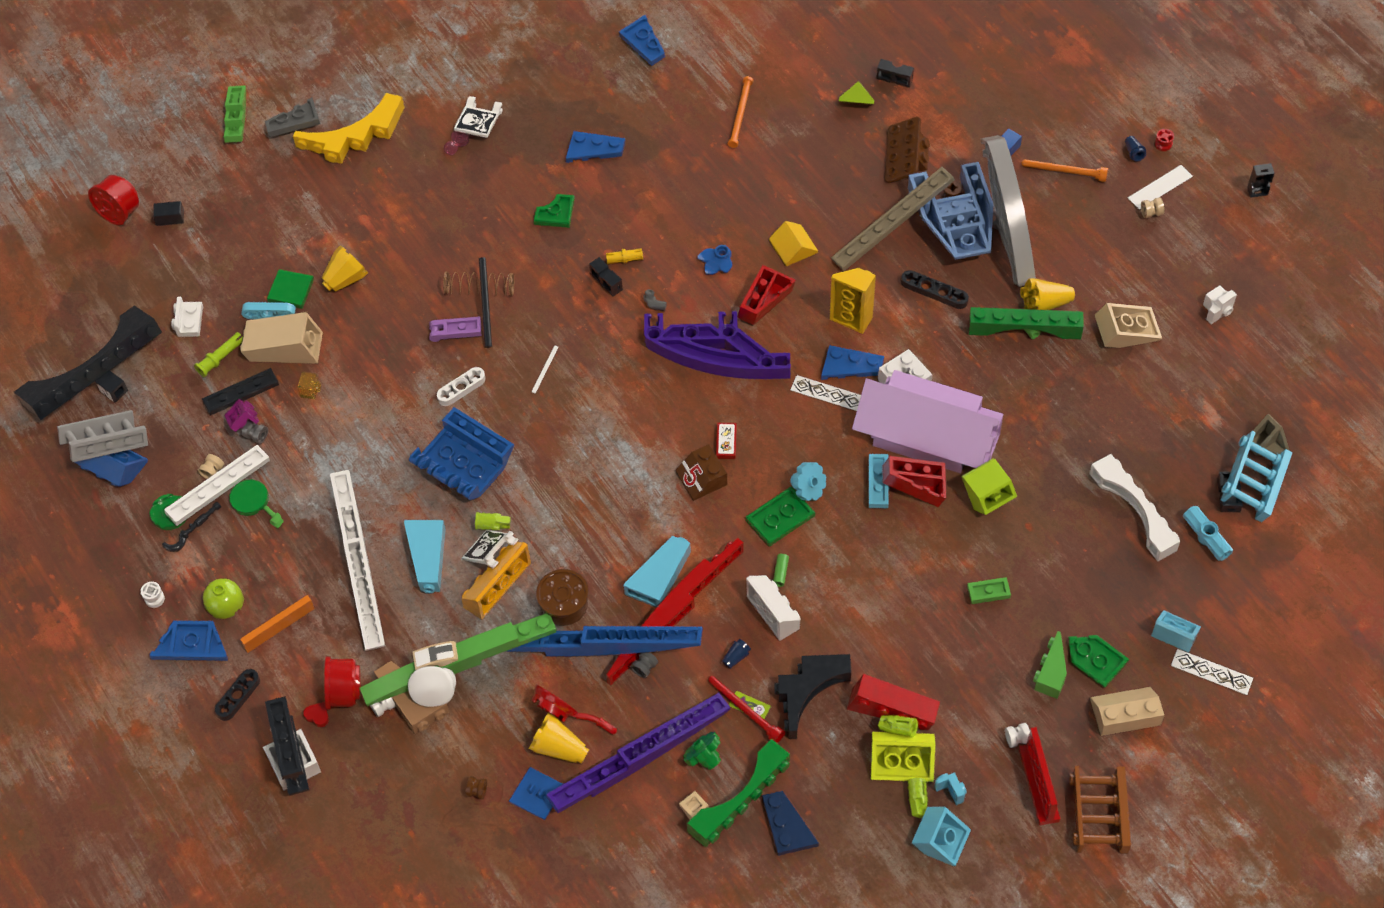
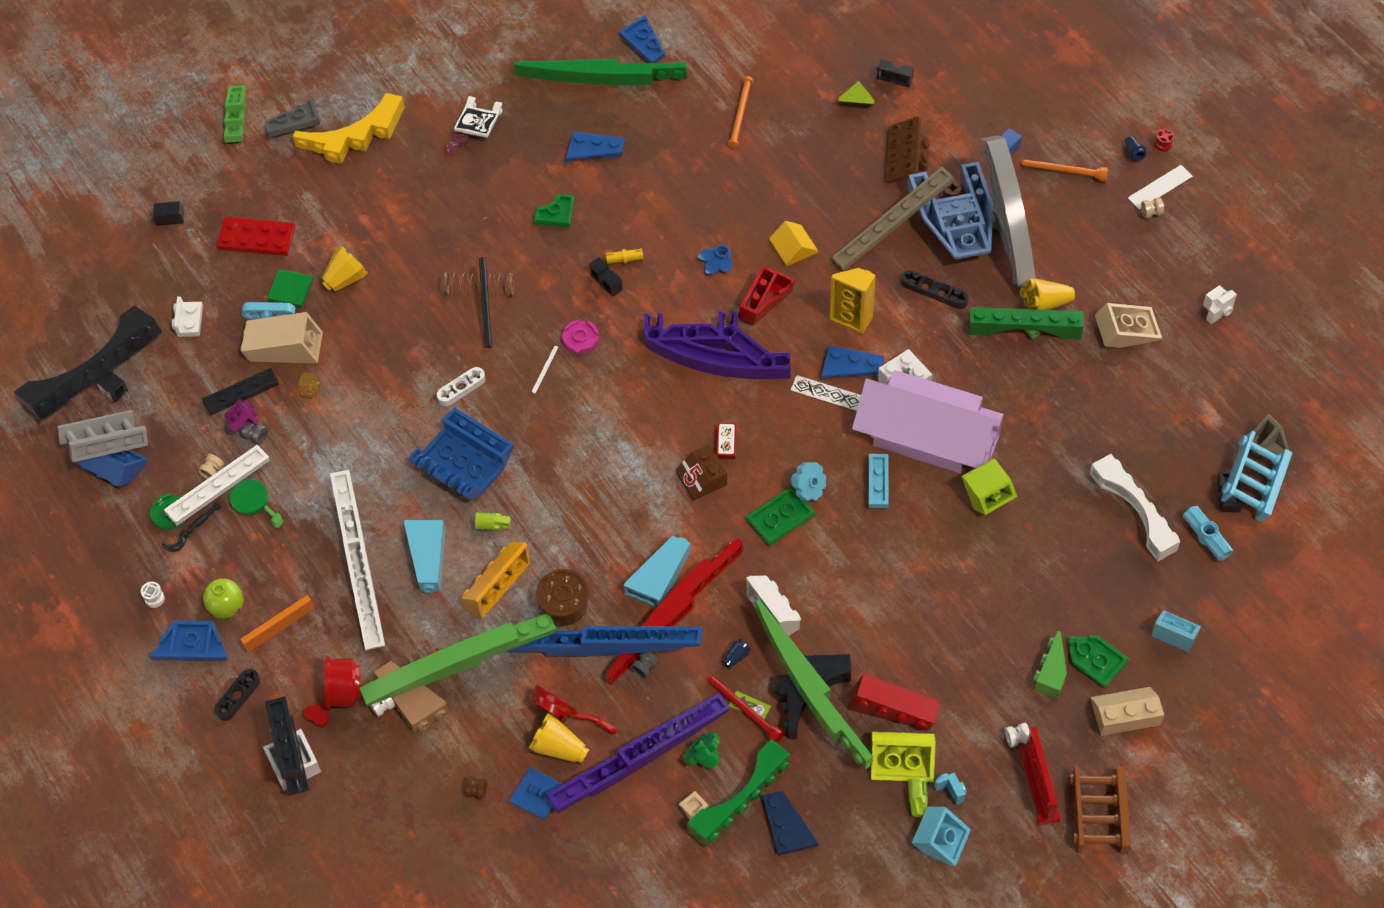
(114, 199): red wheel -> none
(212, 359): lime pin -> none
(256, 236): none -> red plate
(432, 686): white piece -> none
(437, 654): slope -> none
(455, 328): medium lavender plate -> none
(487, 545): white flag -> none
(580, 336): none -> dark pink tile
(600, 71): none -> green slope
(652, 302): dark grey arm -> none
(781, 569): bright green hinge -> none
(812, 688): none -> bright green slope
(898, 725): lime hinge -> none
(917, 478): red wedge -> none
(988, 590): bright green plate -> none
(1212, 671): white sticker -> none
(1260, 180): black piece -> none

